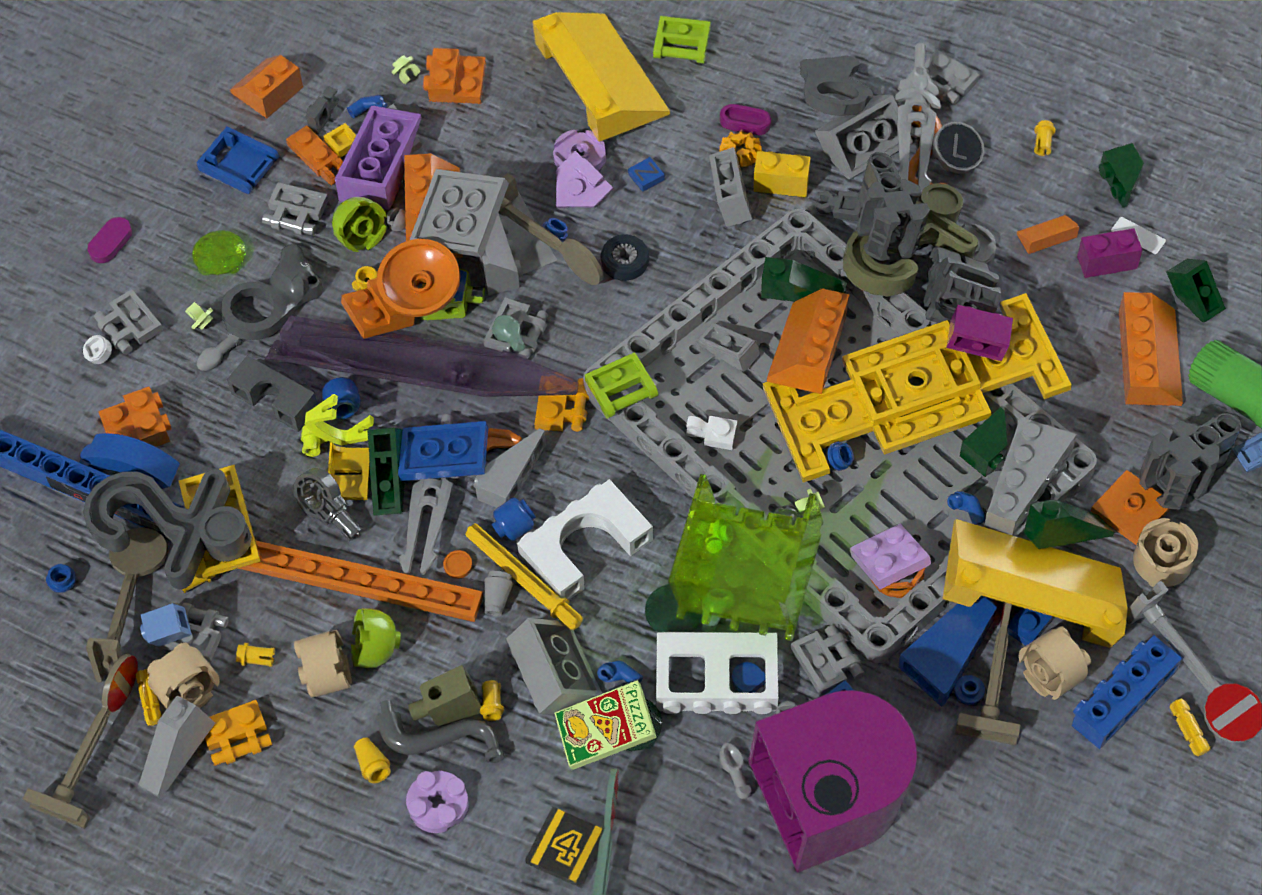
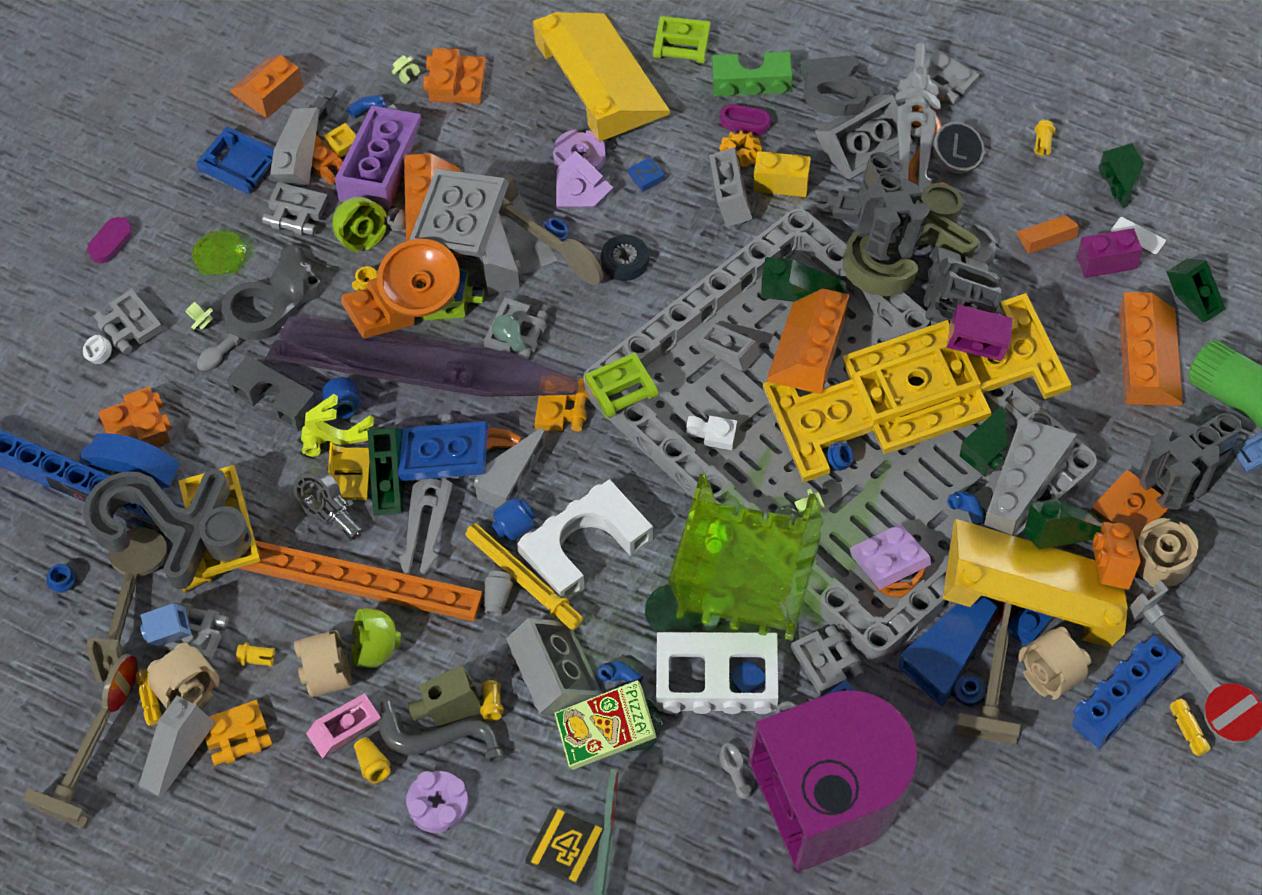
(295, 148): none -> light grey slope
(342, 725): none -> bright pink slope
(457, 564): orange piece -> none
(733, 79): none -> bright green arch
(1116, 555): none -> orange brick

